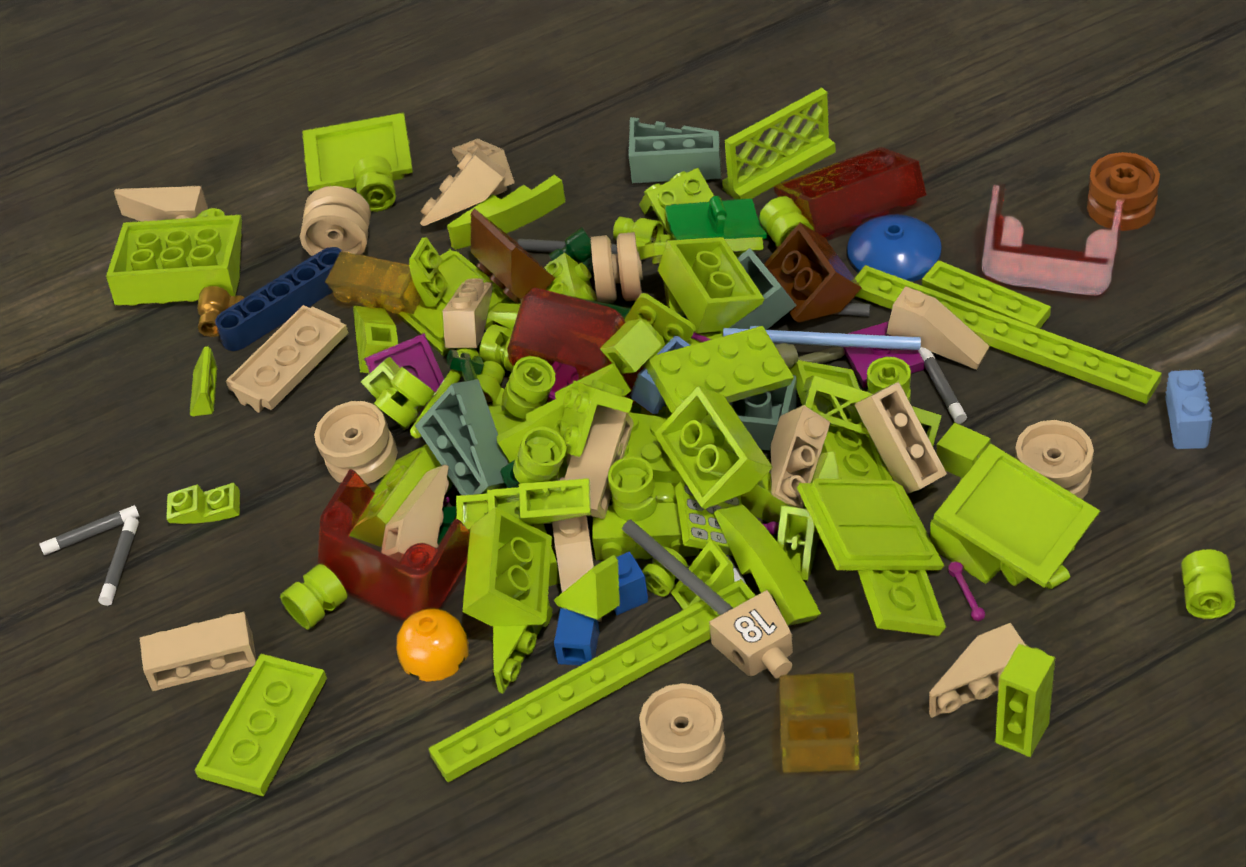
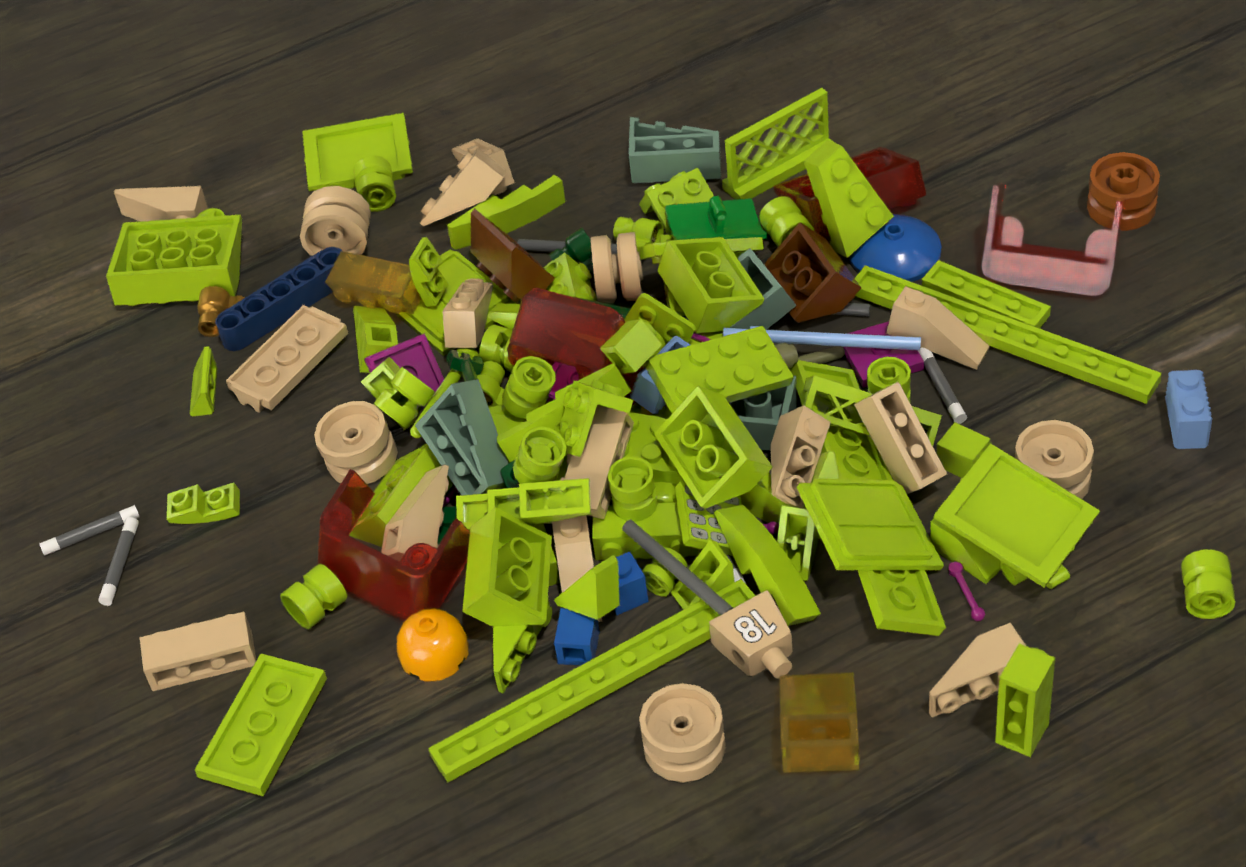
(845, 197): none -> lime wedge

